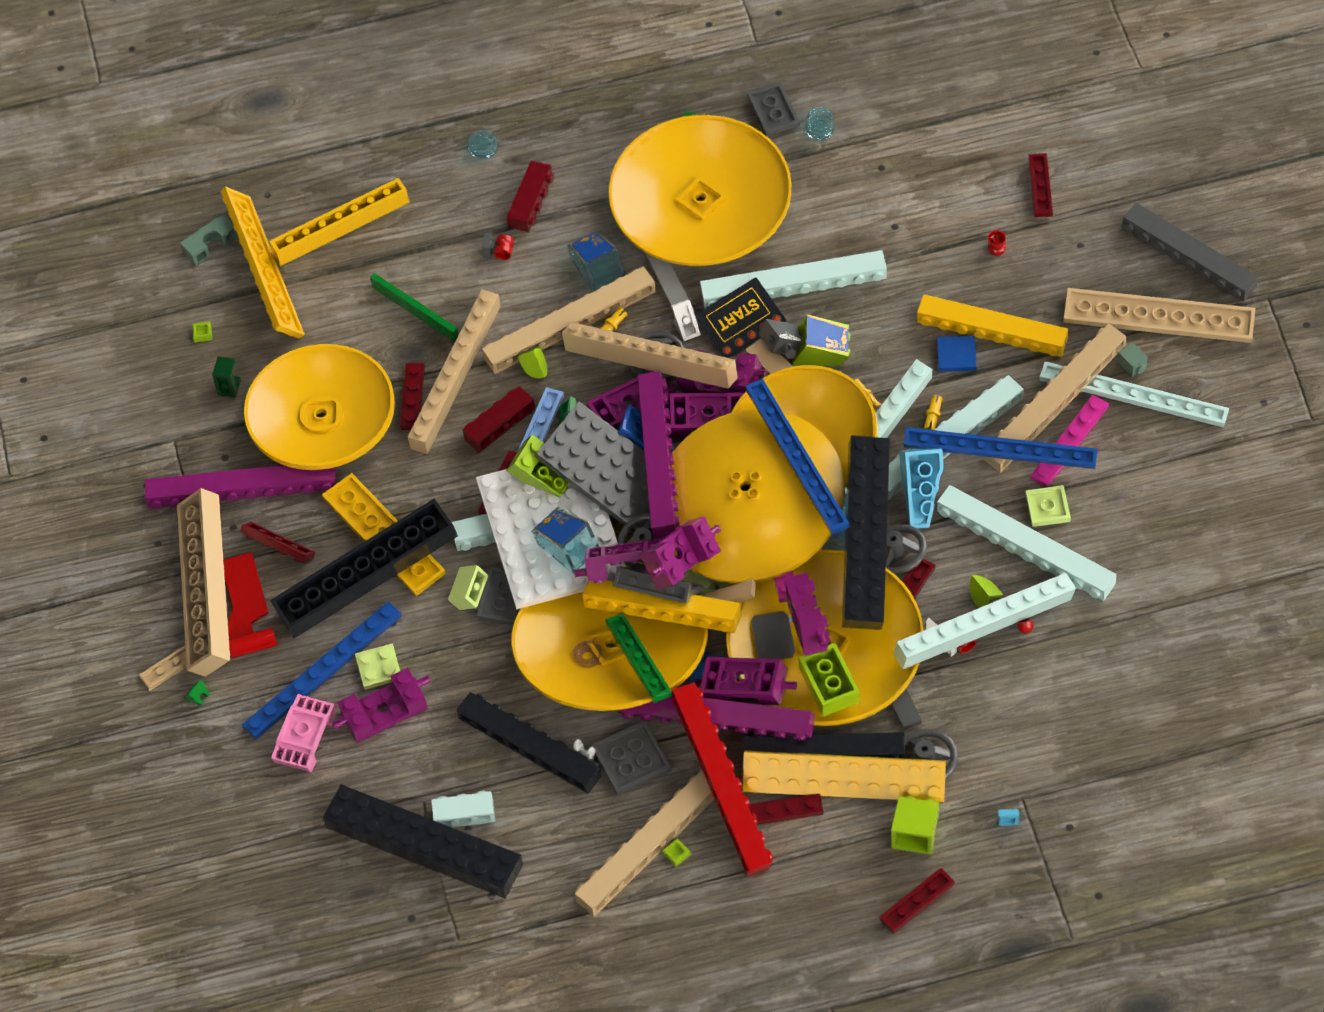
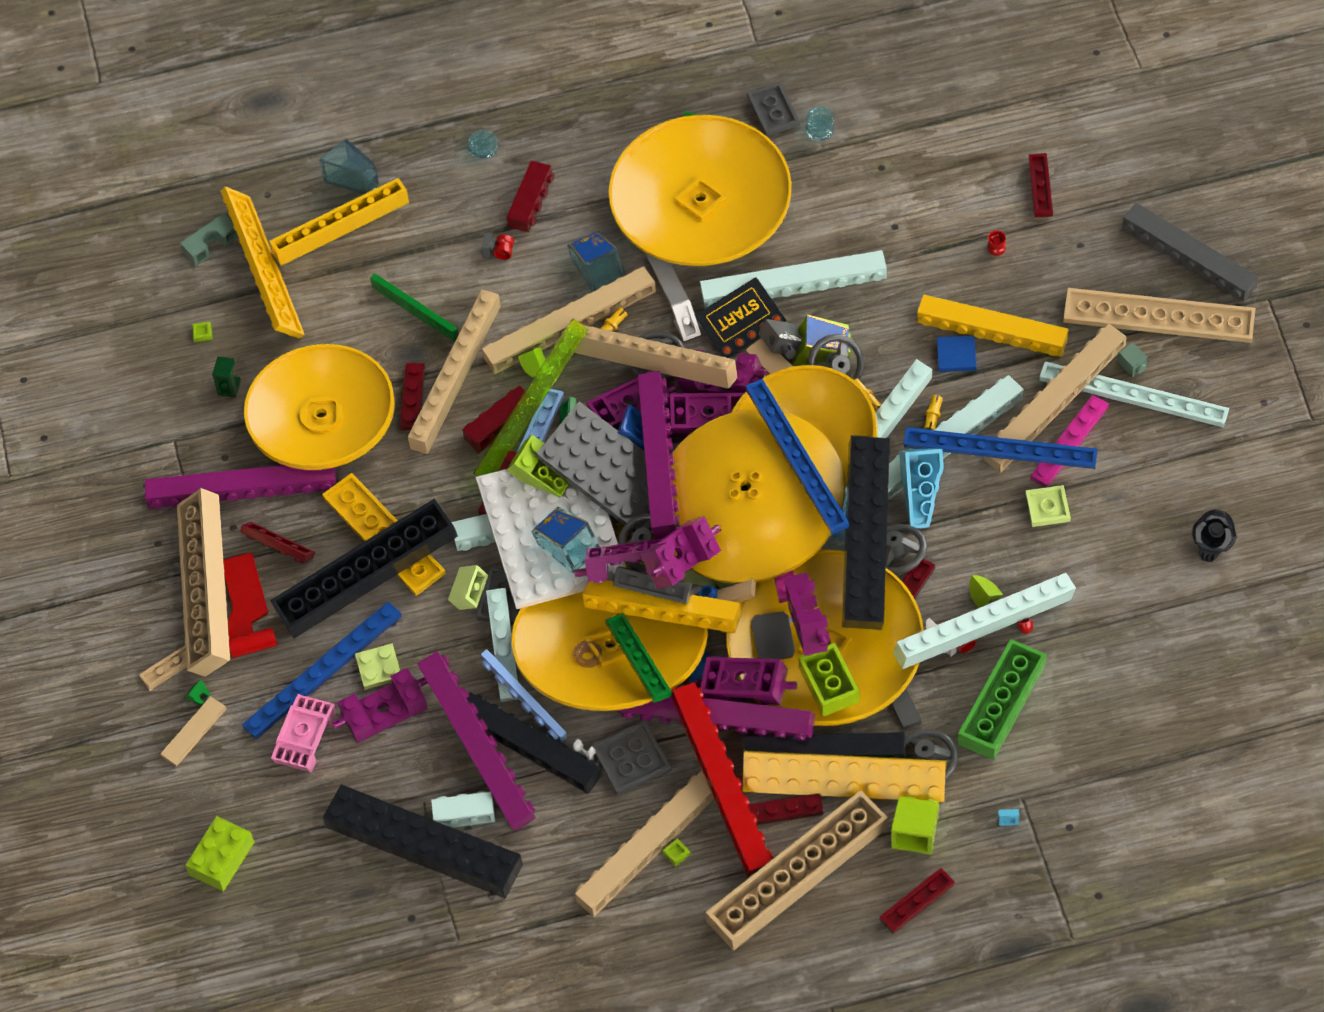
(193, 731): none -> tan tile
(220, 853): none -> lime brick
(349, 168): none -> clear light blue slope
(476, 740): none -> magenta brick
(501, 636): none -> light aqua plate
(528, 702): none -> light blue plate
(532, 398): none -> clear neon green plate
(708, 591): none -> blue plate
(796, 870): none -> tan brick
(838, 360): none -> dark grey piece
(1002, 699): none -> bright green brick
(1026, 542): light aqua brick -> none
(1214, 534): none -> black helmet

